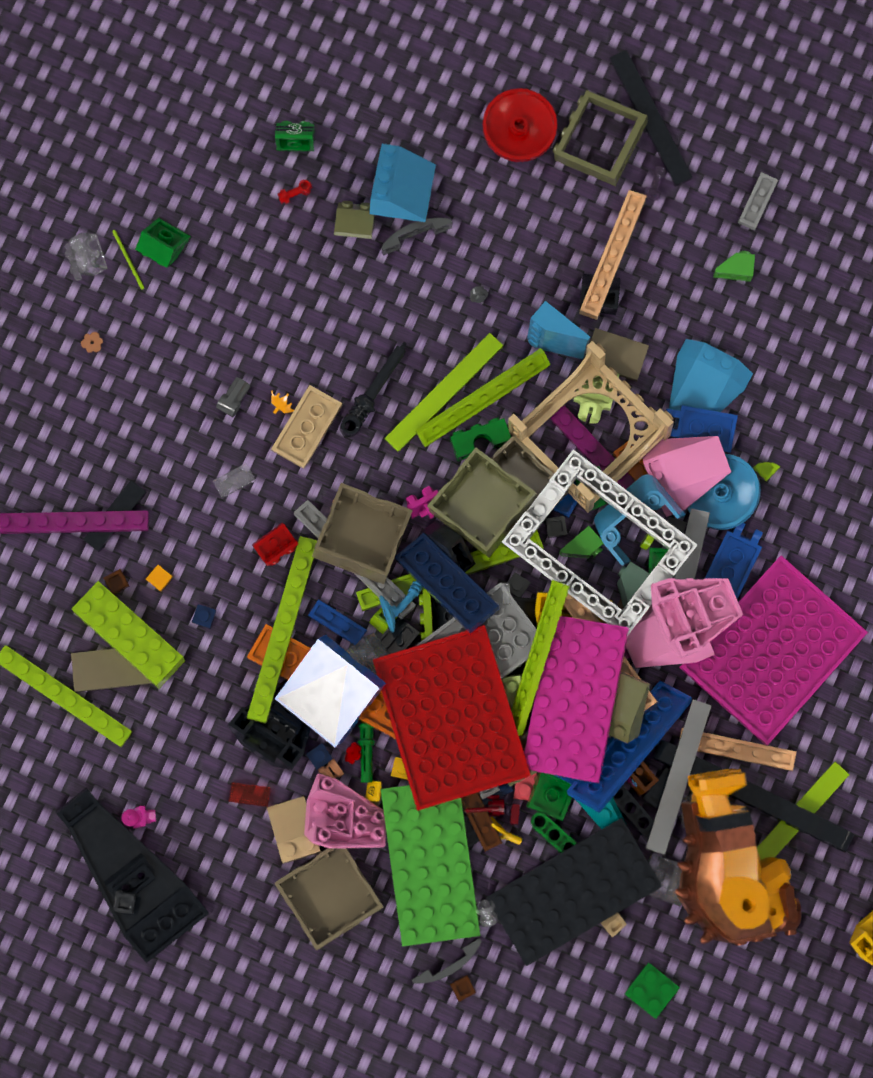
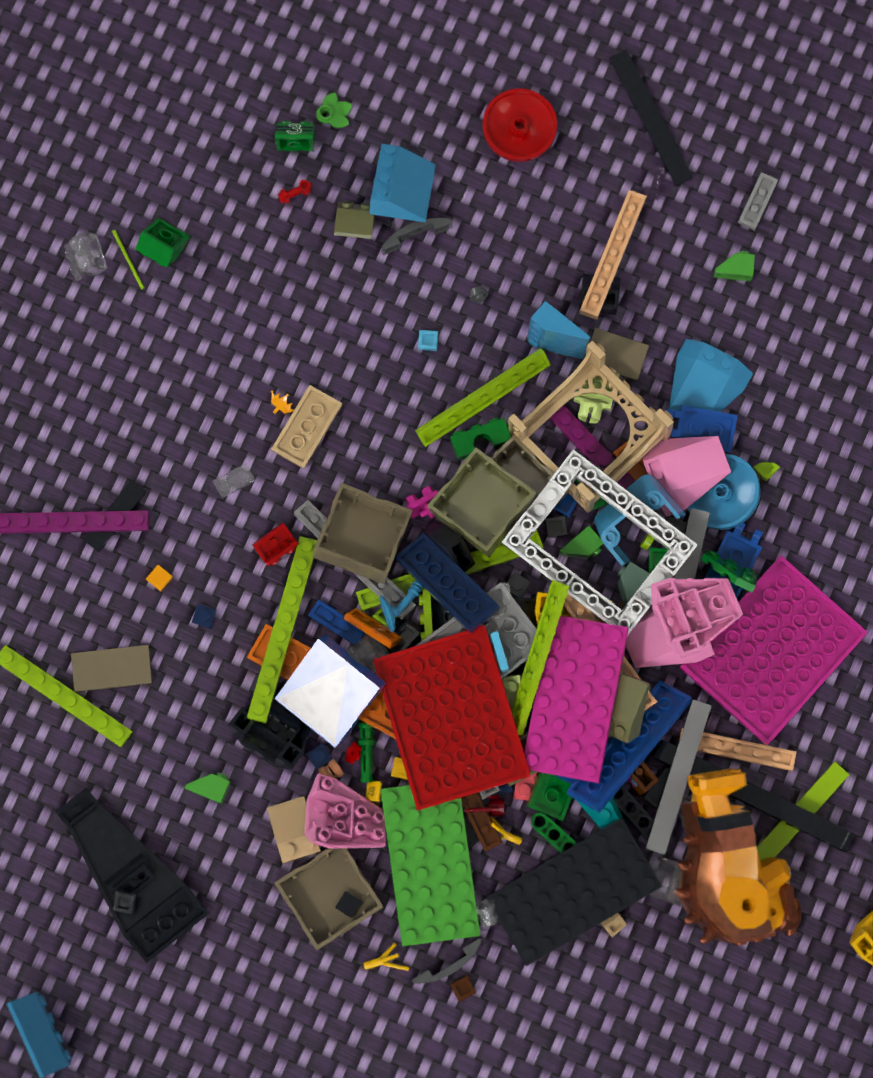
(39, 1034): none -> dark azure slope
(88, 339): nougat plant -> none
(116, 582): reddish brown tile -> none
(128, 634): lime brick -> none
(138, 817): dark pink hips -> none
(211, 786): none -> bright green slope
(231, 401): dark grey piece -> none
(249, 794): clear red tile -> none
(336, 109): none -> bright green plate
(348, 904): none -> black tile
(364, 403): black piece -> none
(372, 628): none -> orange tile
(382, 960): none -> yellow plant
(428, 340): none -> medium azure tile
(444, 392): lime tile -> none
(499, 651): none -> medium azure tile
(514, 816): dark red tile -> none
(626, 152): olive window -> none
(651, 990): green plate -> none
(741, 577): none -> green plate

